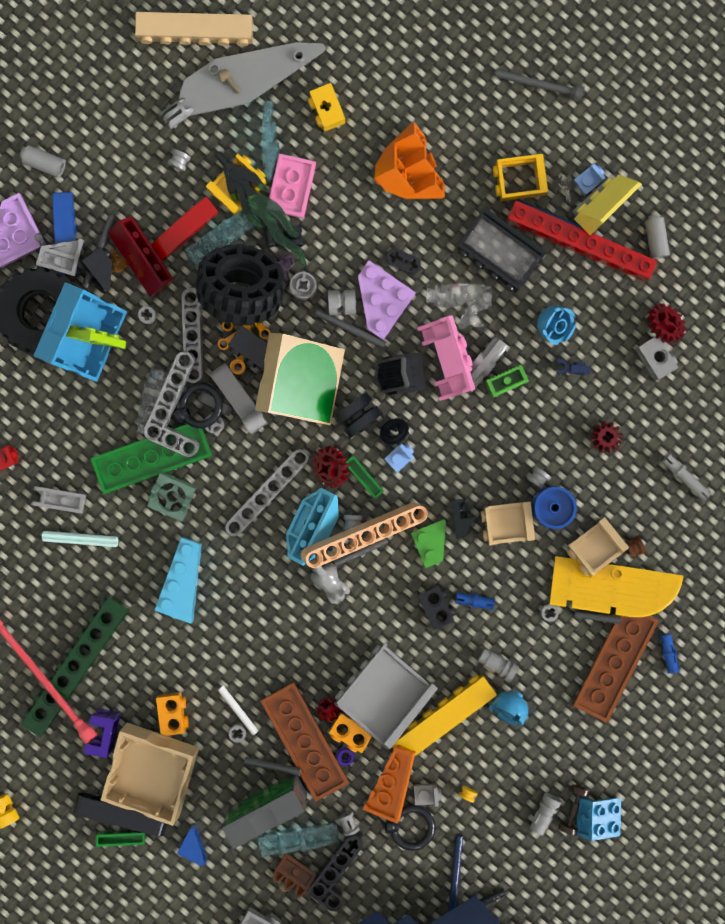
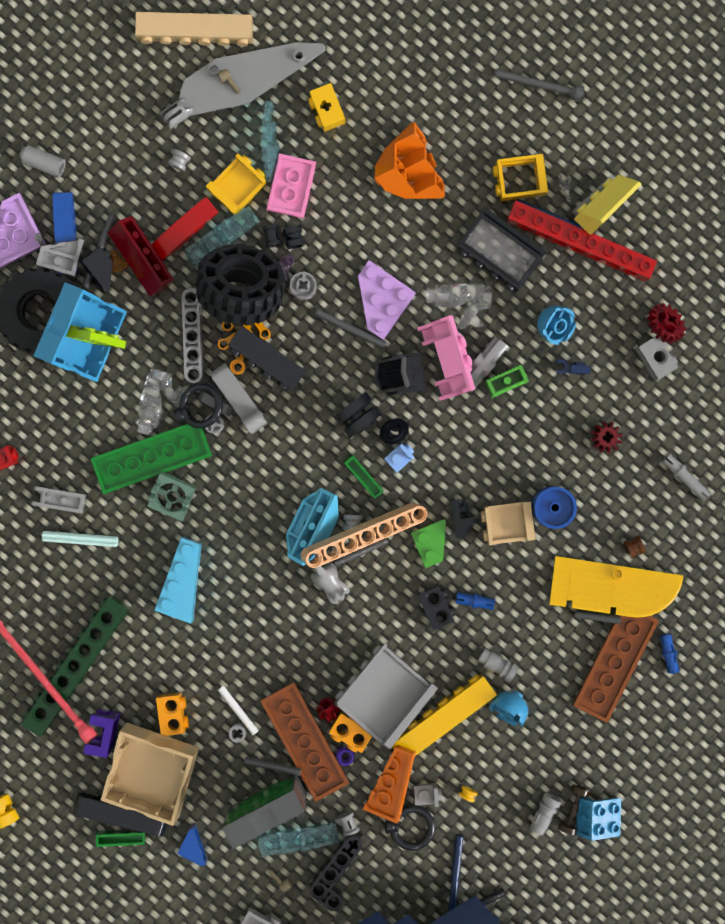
(143, 319): light grey bush -> none
(169, 407): light grey beam -> none
(252, 202): clear green piece -> none
(270, 495): light grey beam -> none
(295, 874): reddish brown plate -> none
(299, 379): tile -> none
(330, 467): dark red gear -> none
(341, 302): light grey wheel -> none
(401, 265): black beam -> none
(538, 477): light grey wheel -> none
(550, 618): light grey bush -> none
(589, 179): light blue bracket -> none
(597, 548): tan panel -> none
(657, 237): light grey brick -> none

